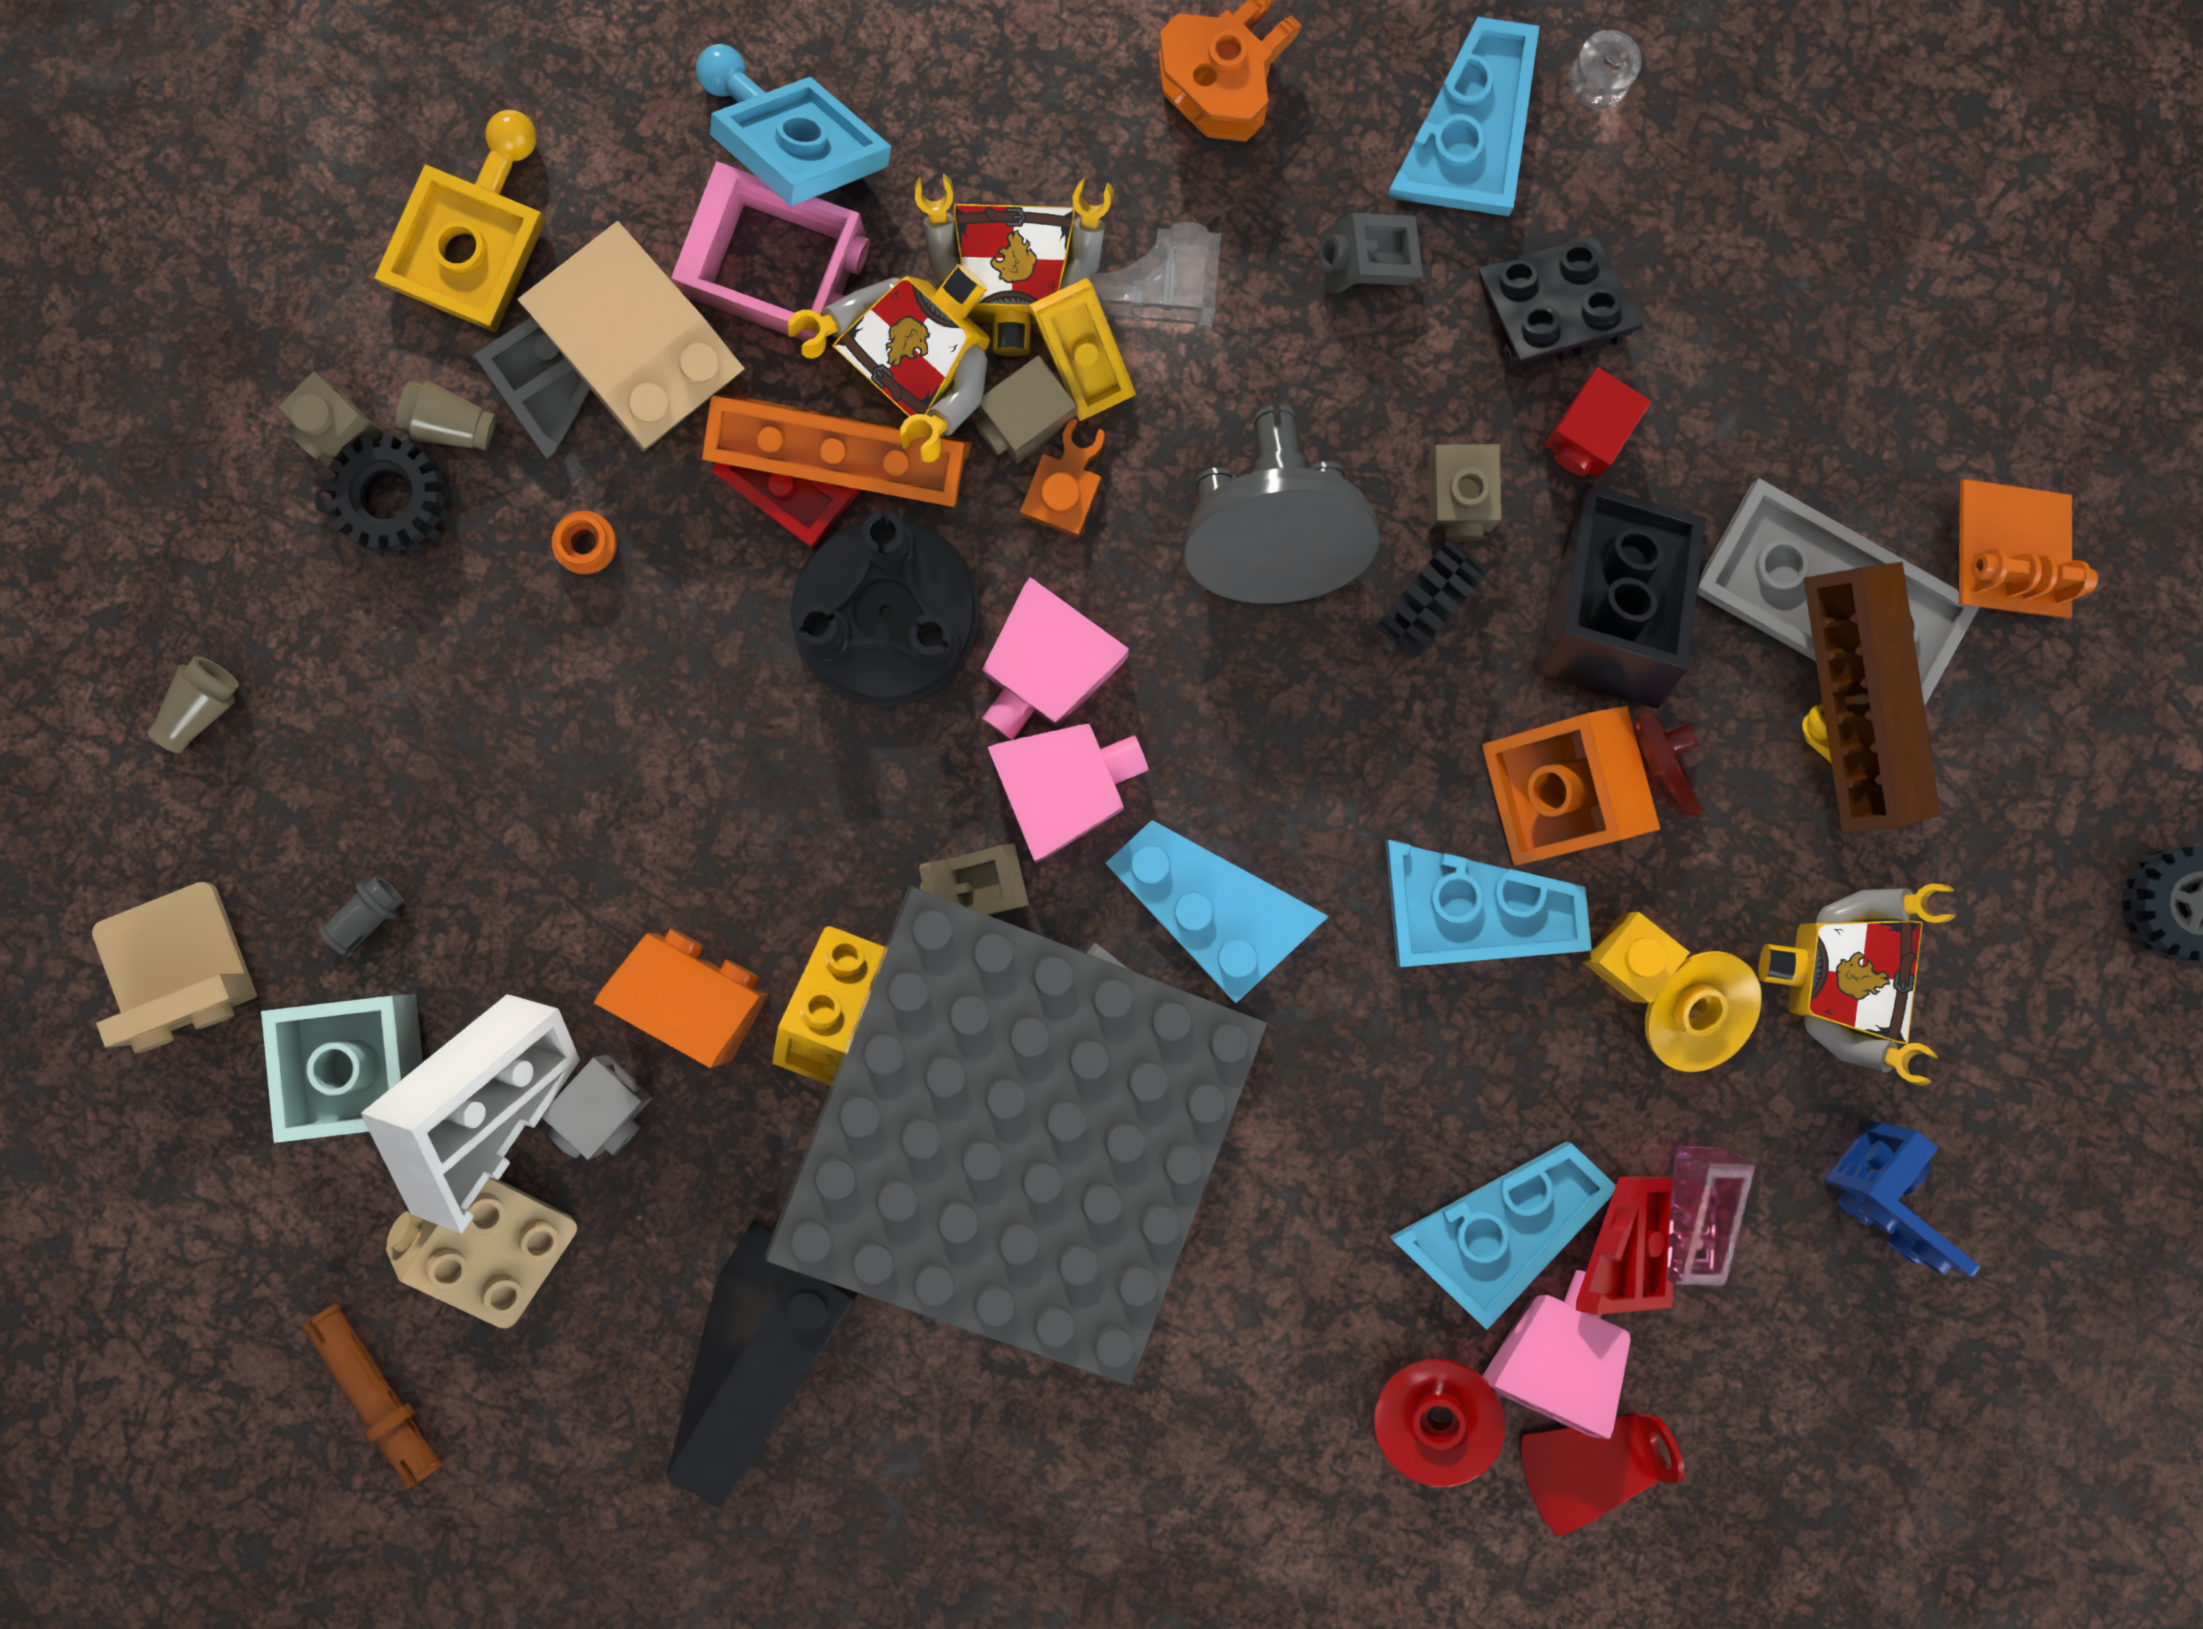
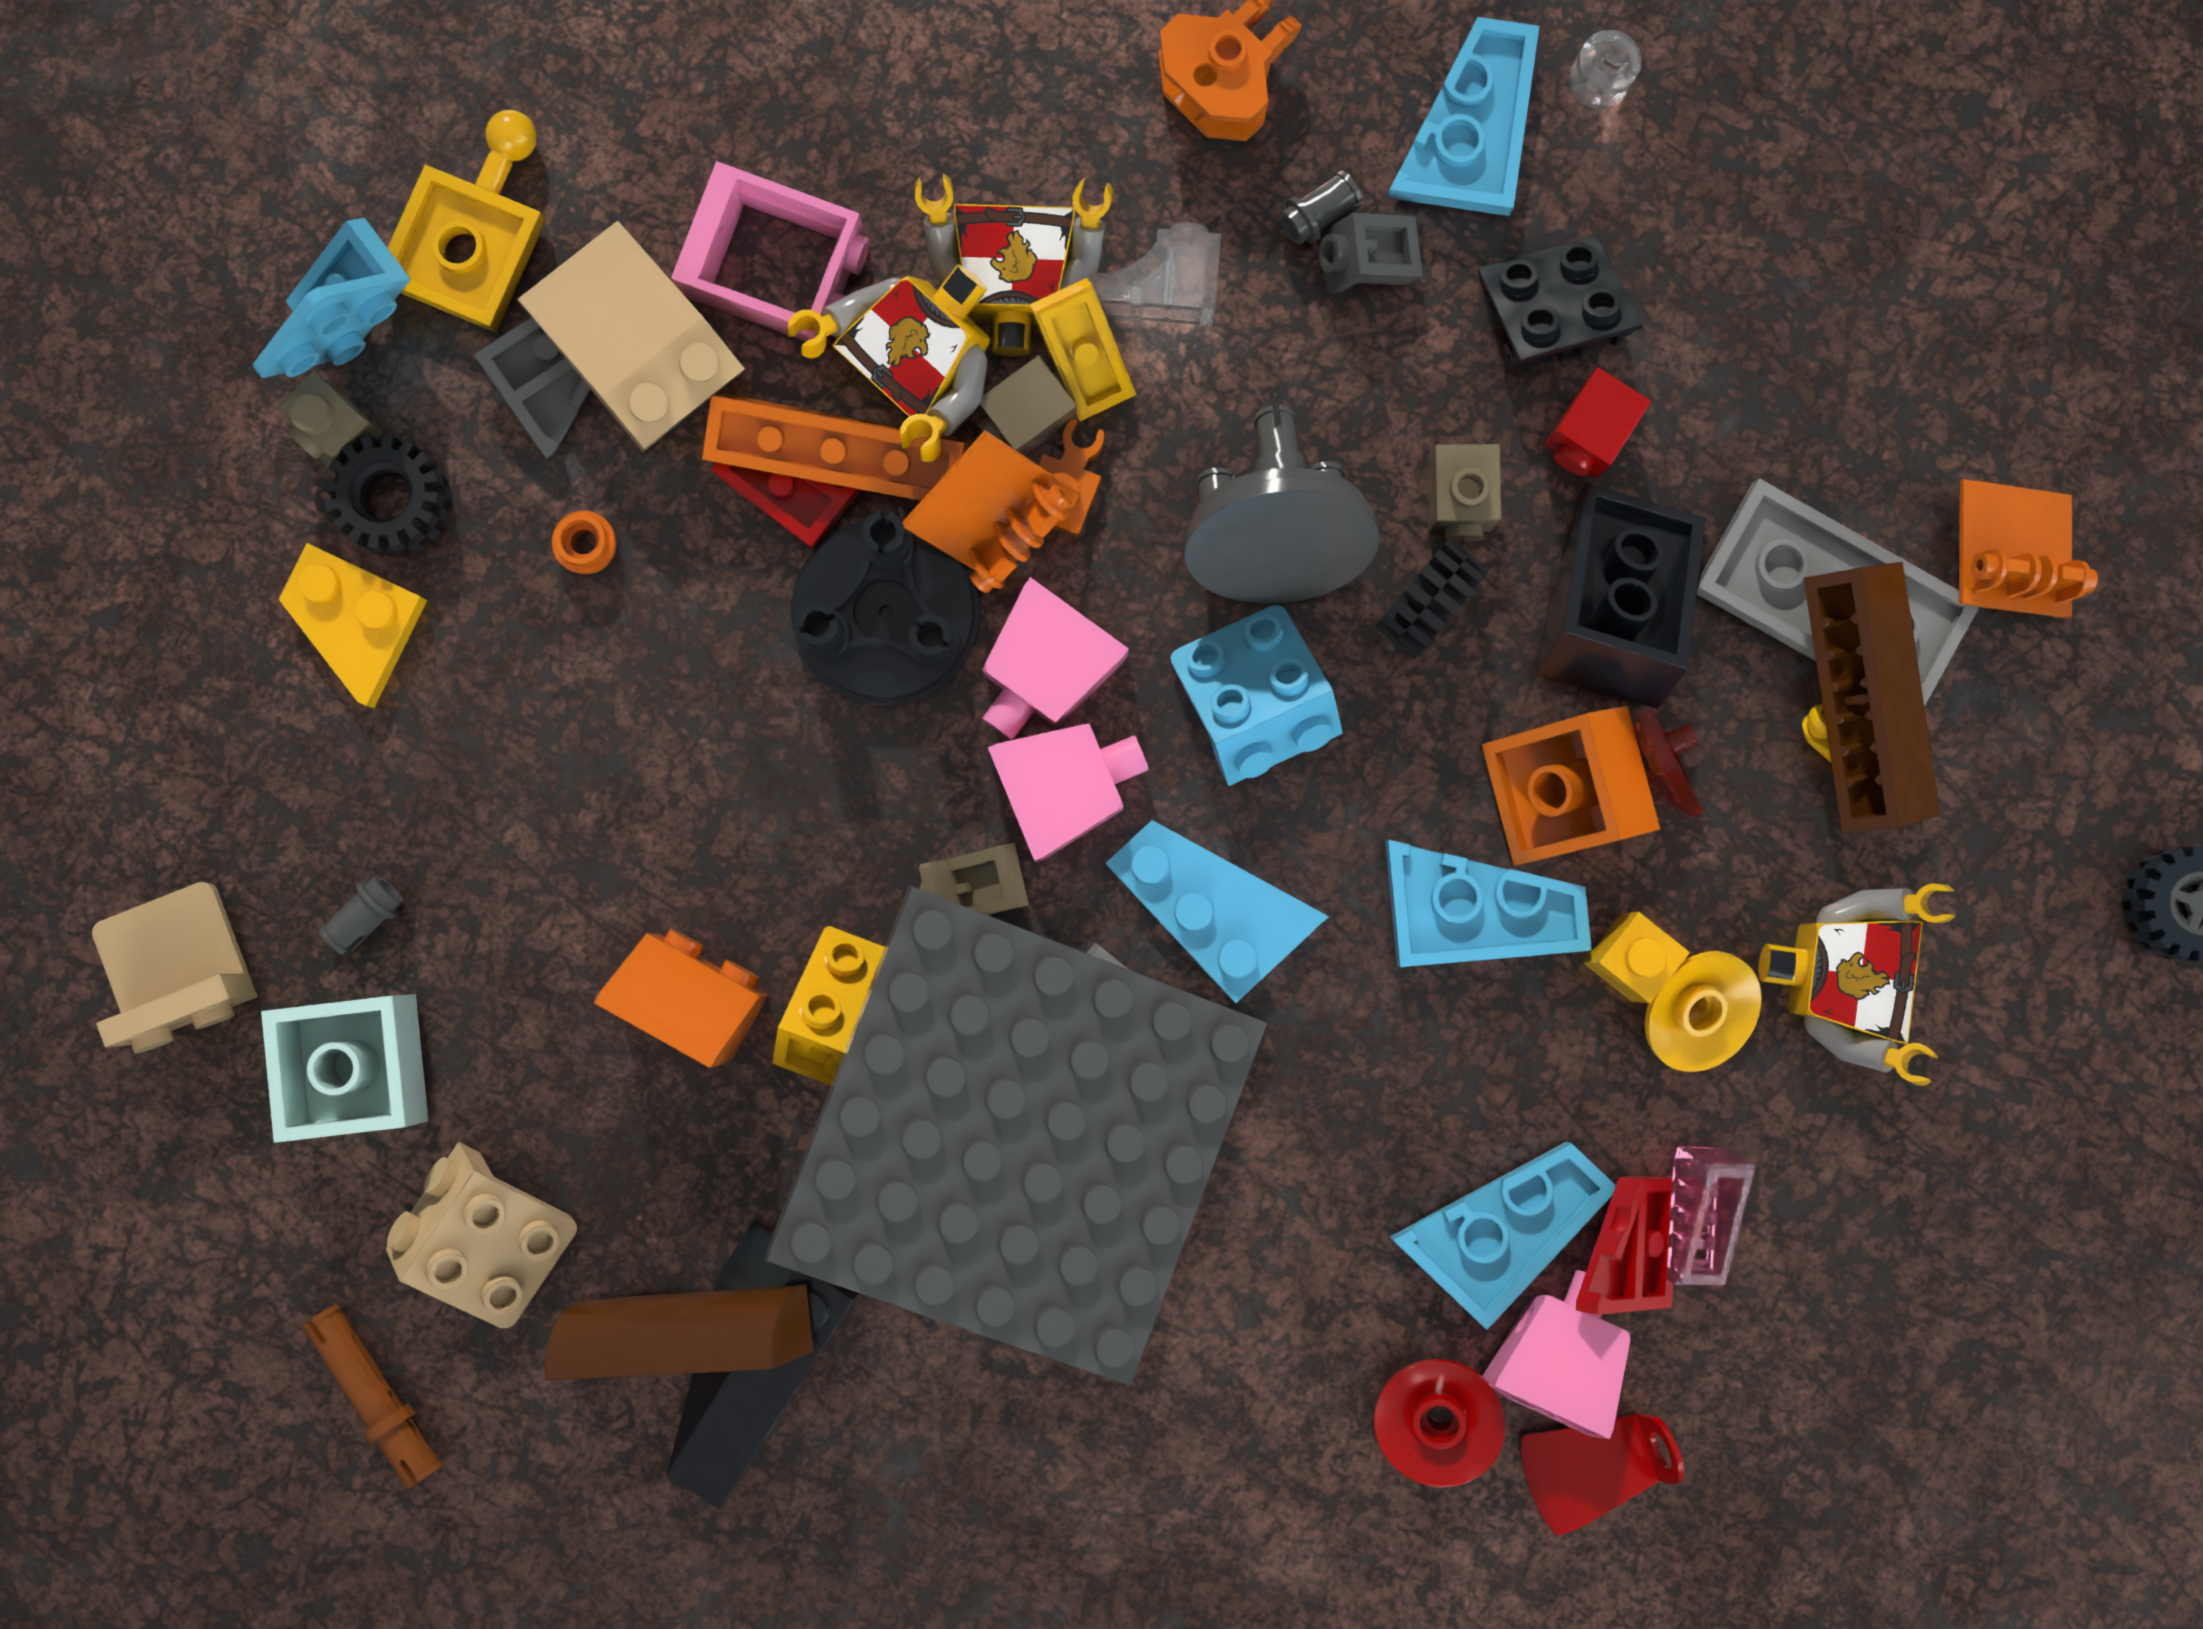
(192, 703): dark tan cone -> none
(336, 303): none -> medium azure bracket
(351, 619): none -> yellow wing
(443, 417): dark tan cone -> none
(466, 1106): white wedge -> none
(596, 1110): light grey brick -> none
(680, 1333): none -> reddish brown brick
(789, 137): medium azure plate -> none
(991, 510): none -> orange hinge
(1257, 693): none -> medium azure bracket
(1320, 208): none -> dark grey pin
(1873, 1177): blue bracket -> none

